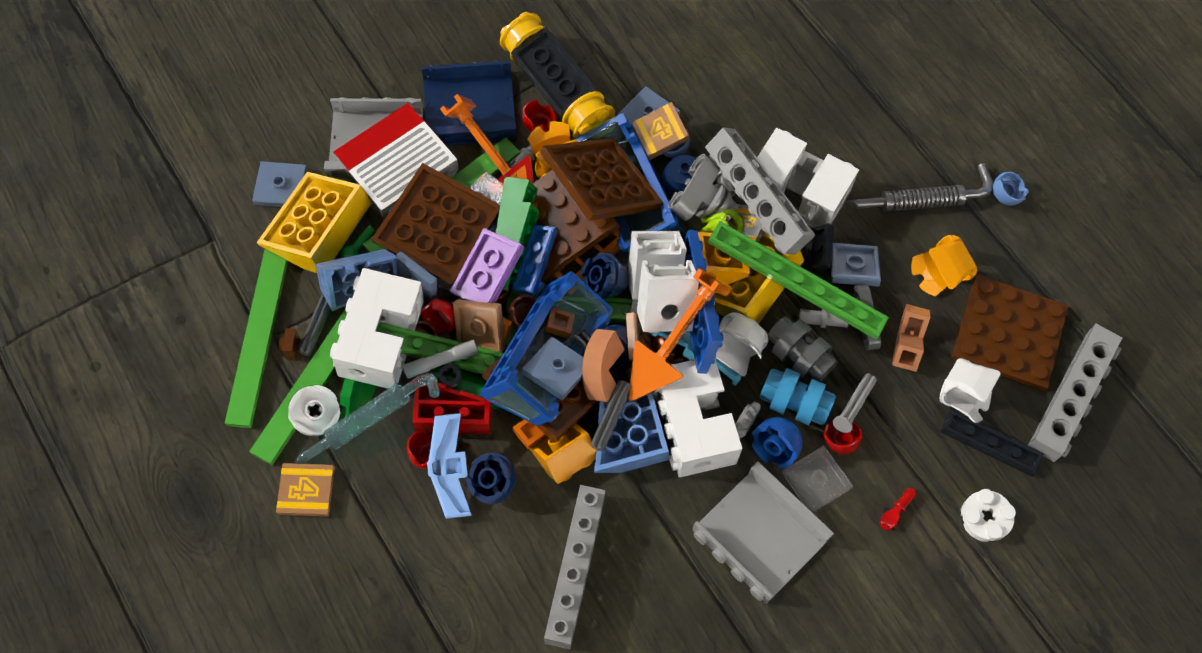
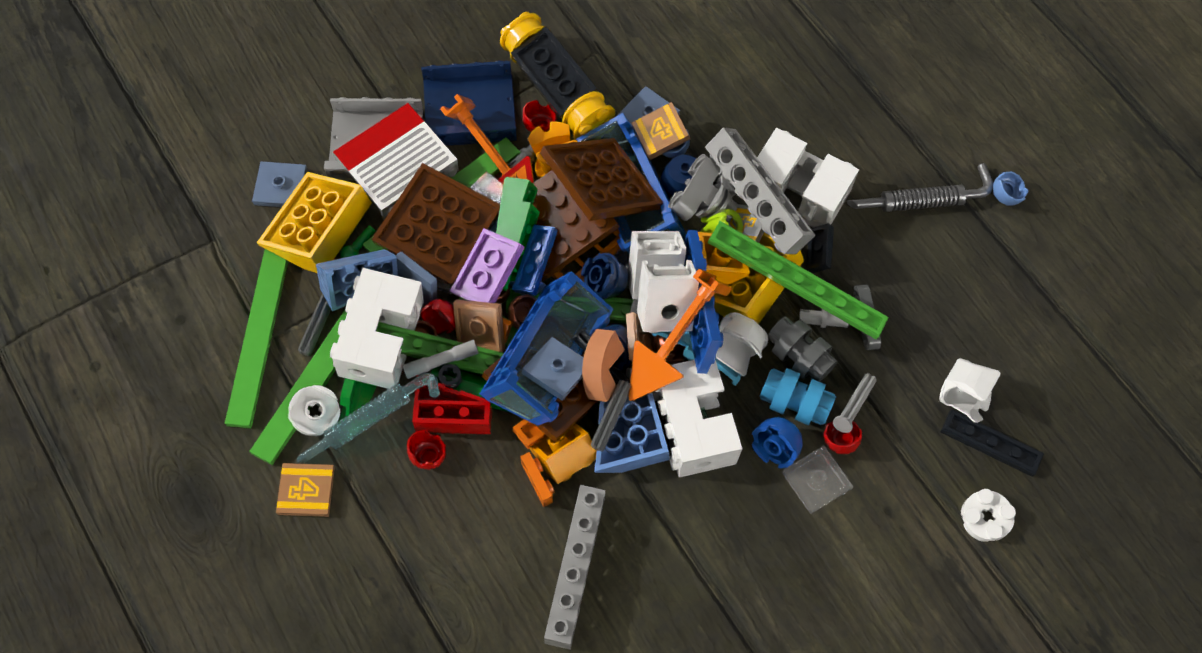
(289, 344): reddish brown plate -> none
(447, 466): light blue plate -> none
(491, 478): dark blue cone -> none
(533, 470): none -> orange plate
(559, 322): reddish brown plate -> none
(747, 418): light grey gear -> none
(762, 533): light grey panel -> none
(855, 264): sand blue plate -> none
(891, 518): red piece -> none
(910, 336): nougat brick -> none
(944, 265): light orange piece -> none
(1010, 332): reddish brown plate -> none
(1107, 347): light grey brick -> none

